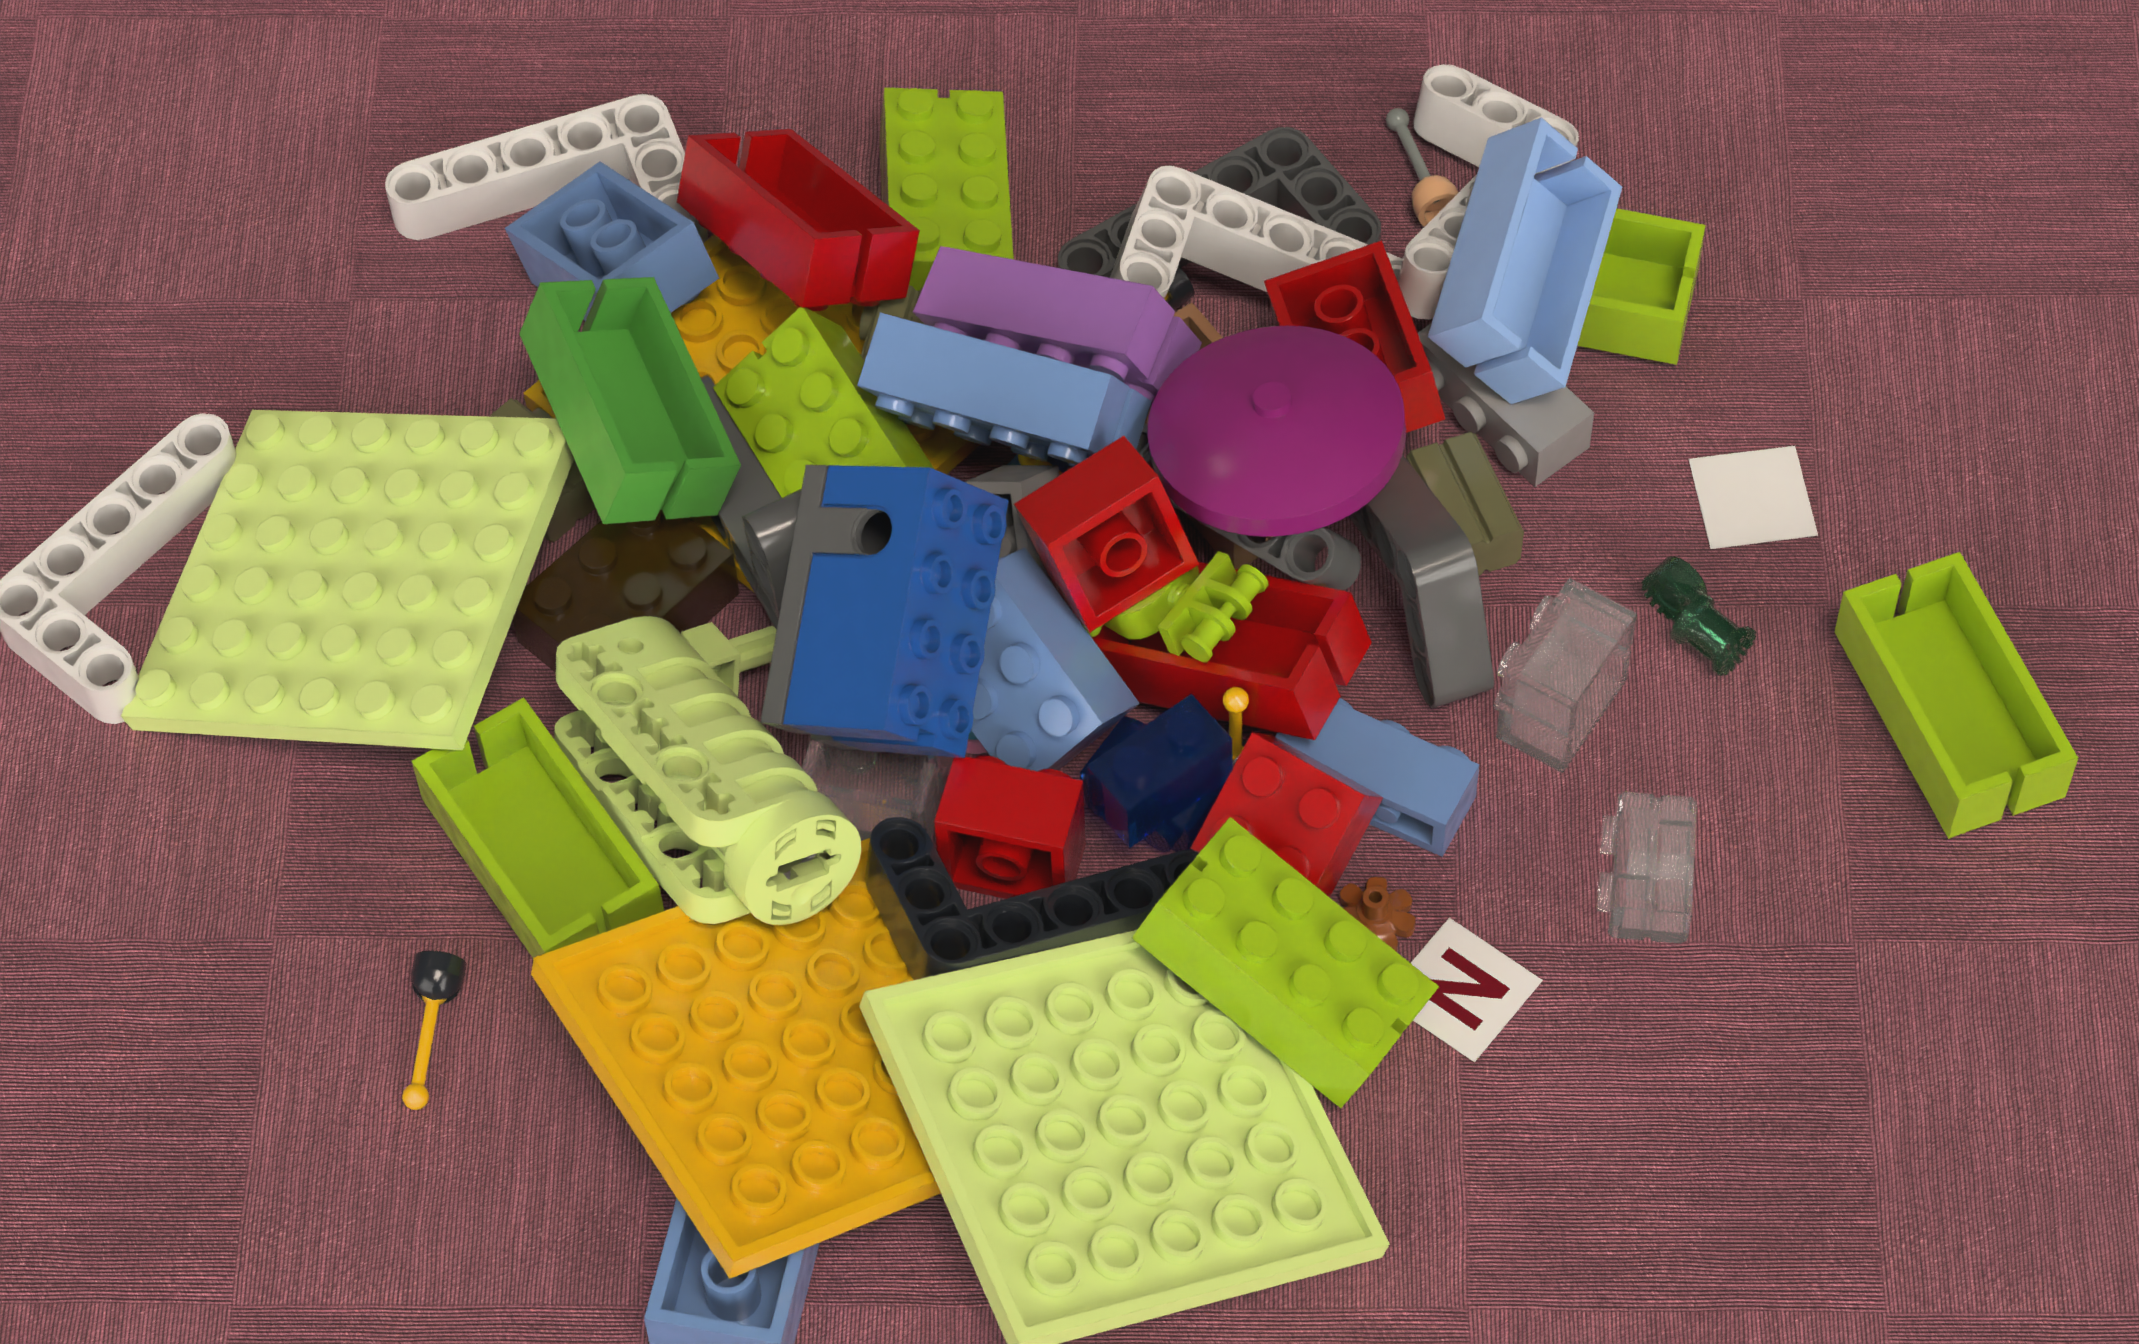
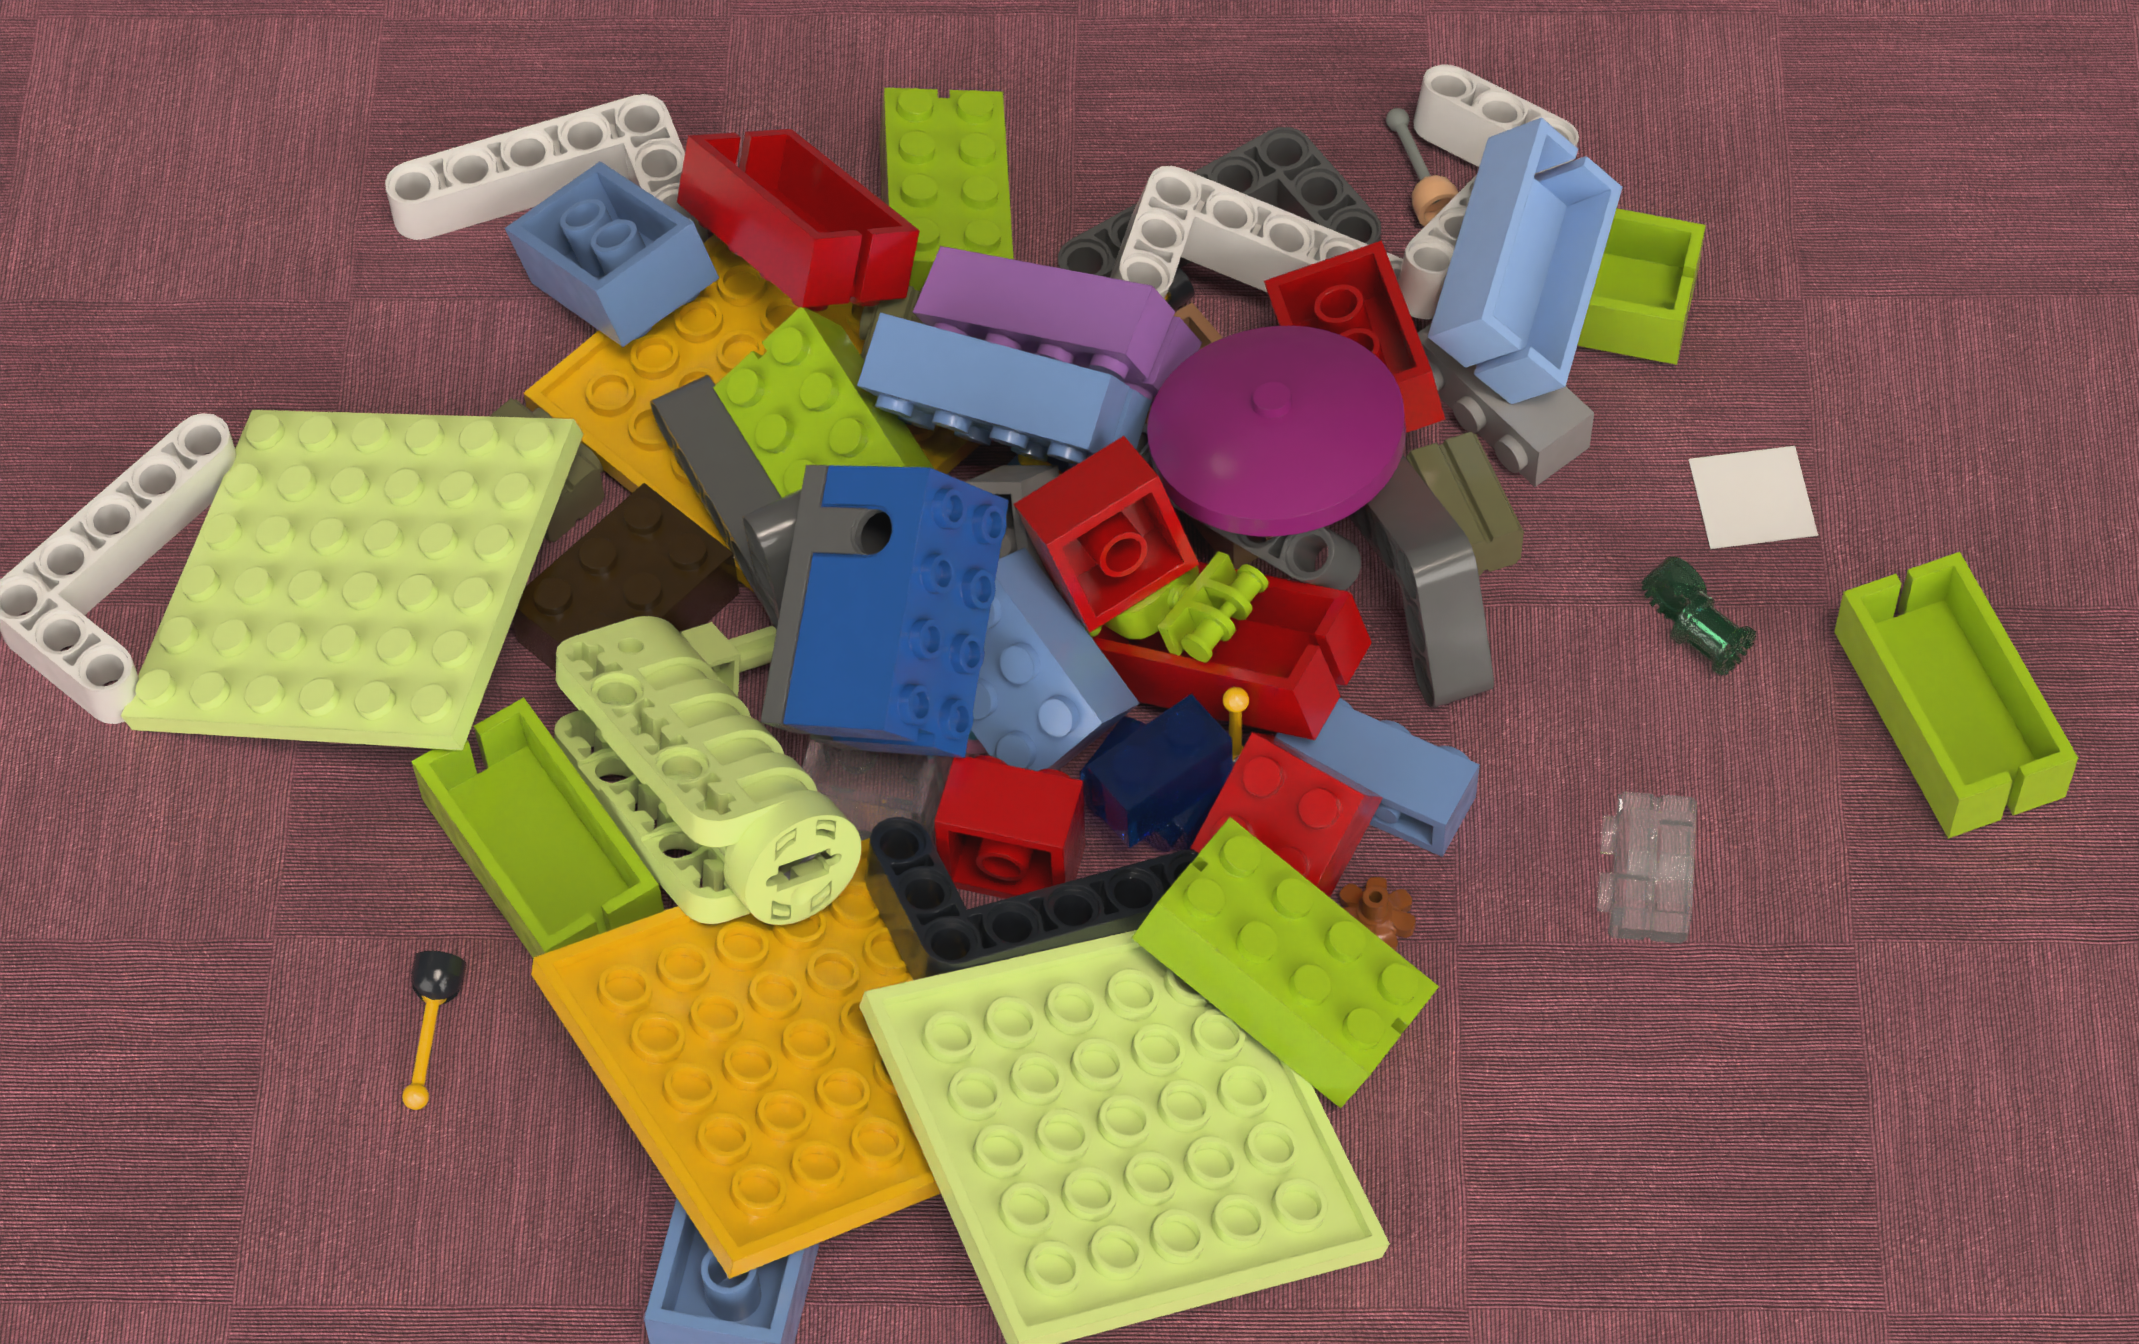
(629, 400): bright green piece -> none
(1475, 992): white sticker -> none
(1563, 673): clear piece -> none

